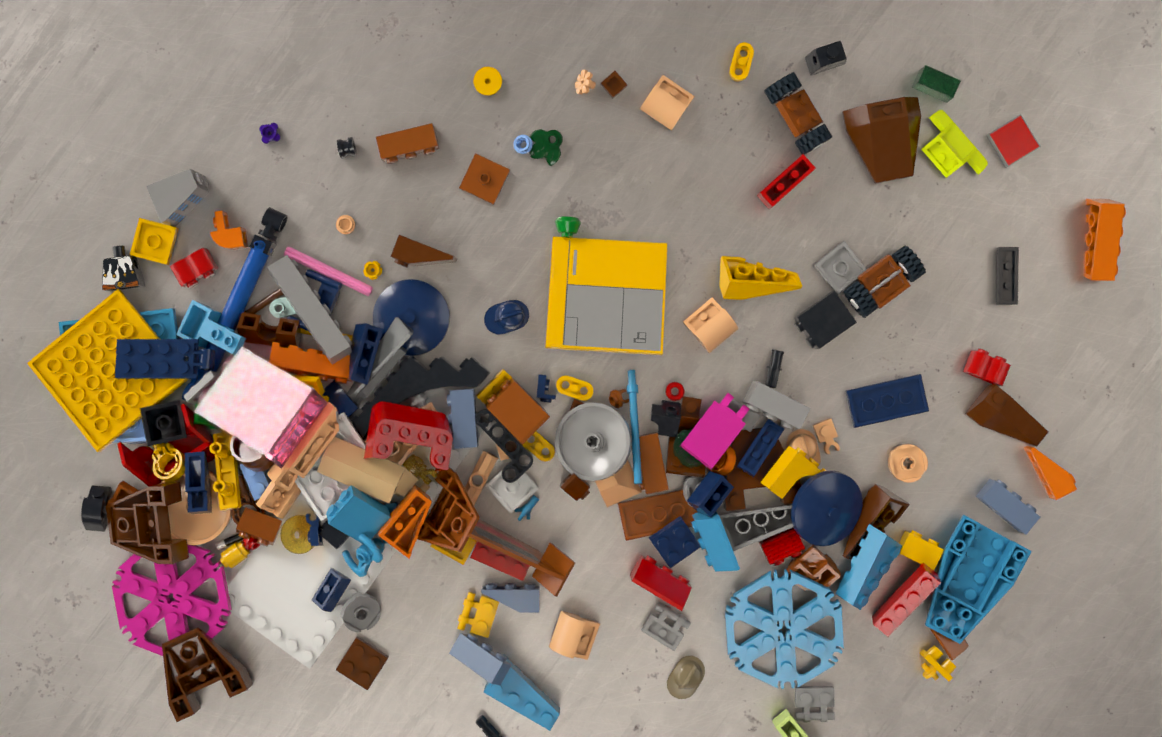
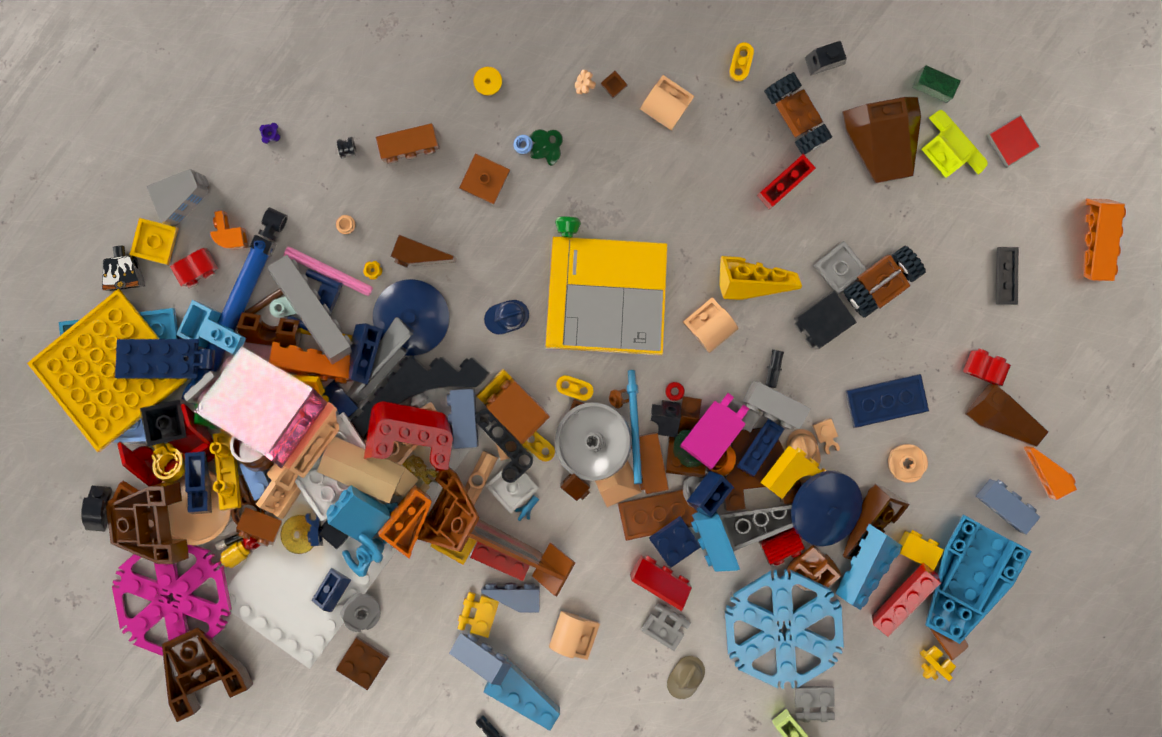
(543, 385): dark blue bracket -> none

